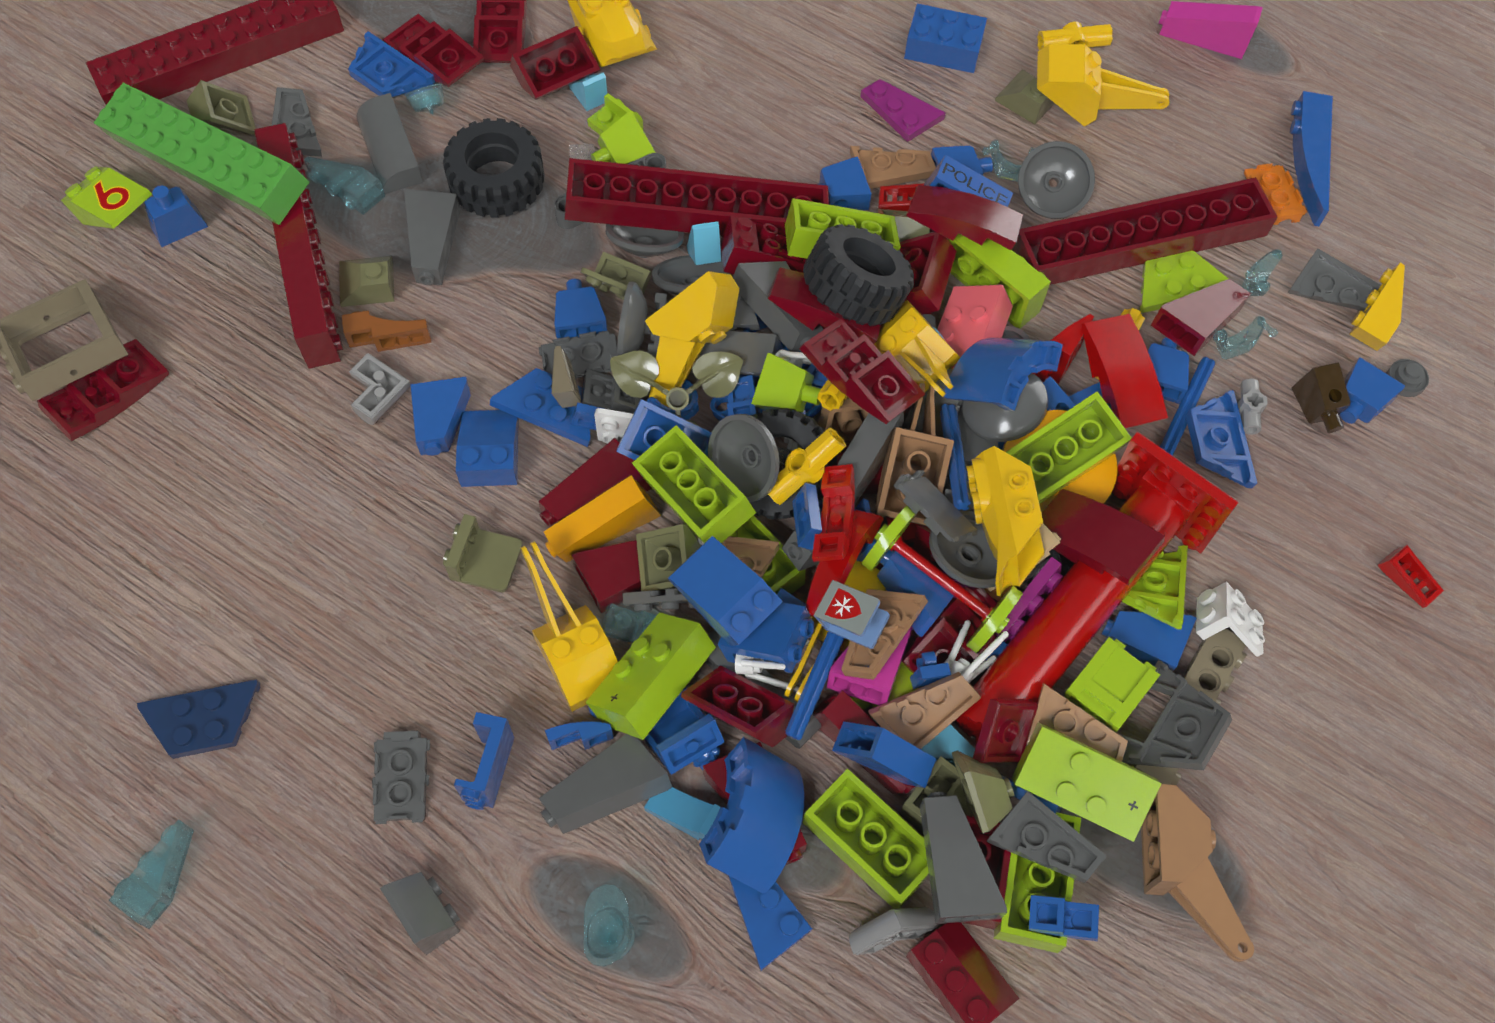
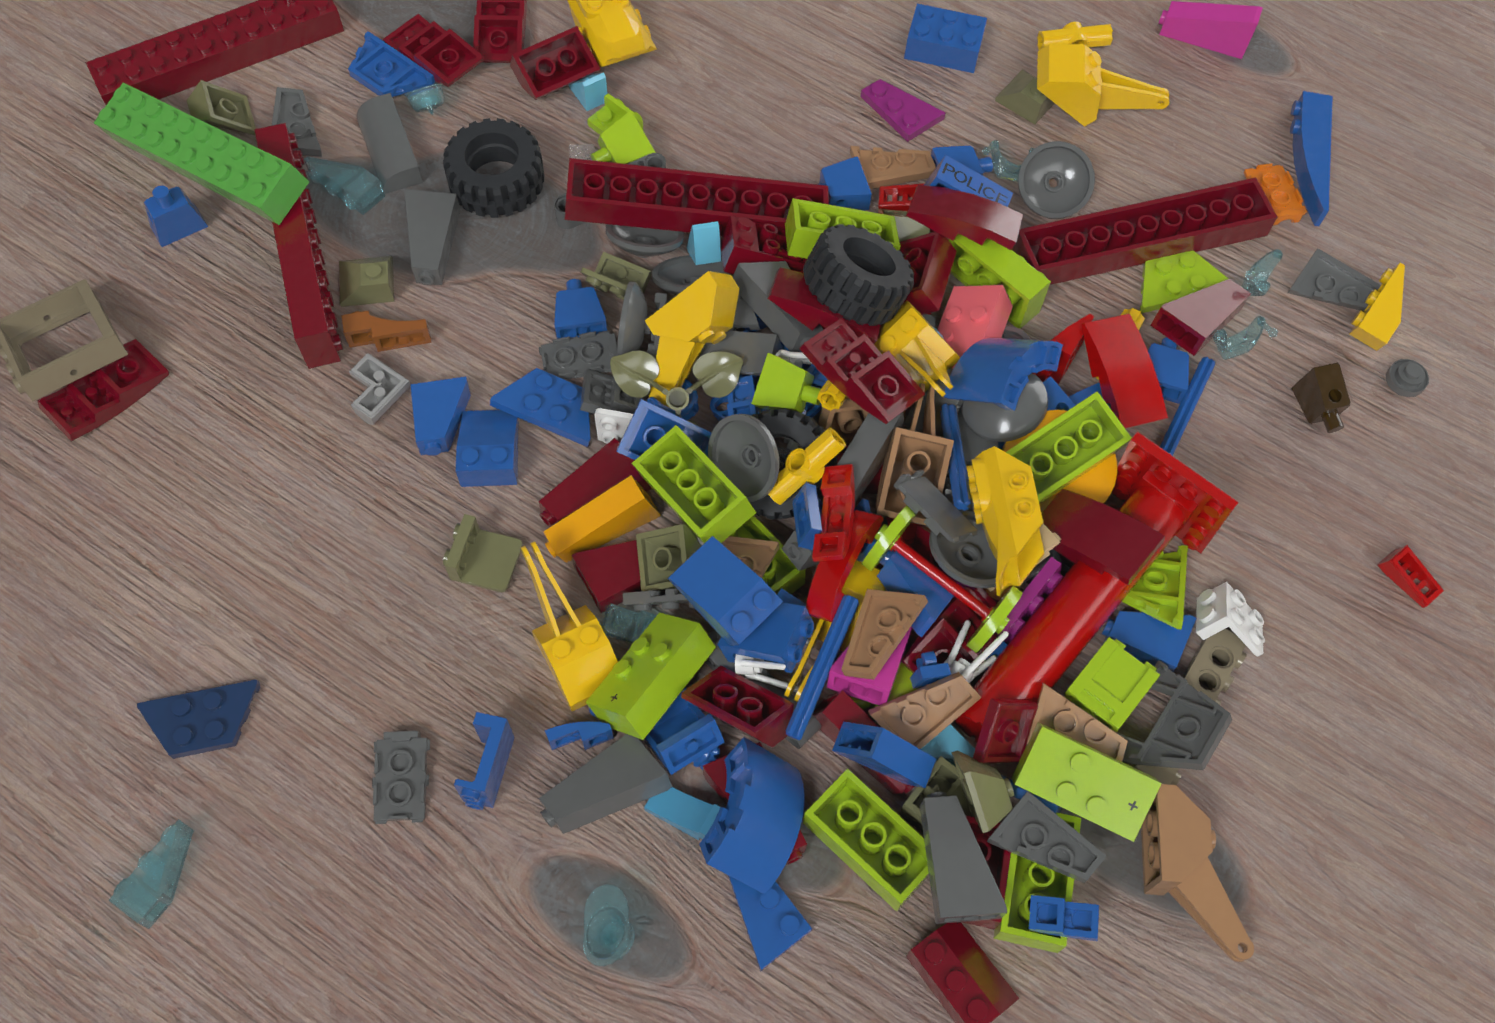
(104, 197): lime slope -> none
(421, 911): dark grey slope -> none
(563, 380): dark tan slope -> none
(584, 416): blue tile -> none
(852, 614): piece -> none
(892, 927): light grey brick -> none
(1221, 440): blue wing -> none
(1251, 406): light grey axle -> none
(1369, 392): blue torso -> none

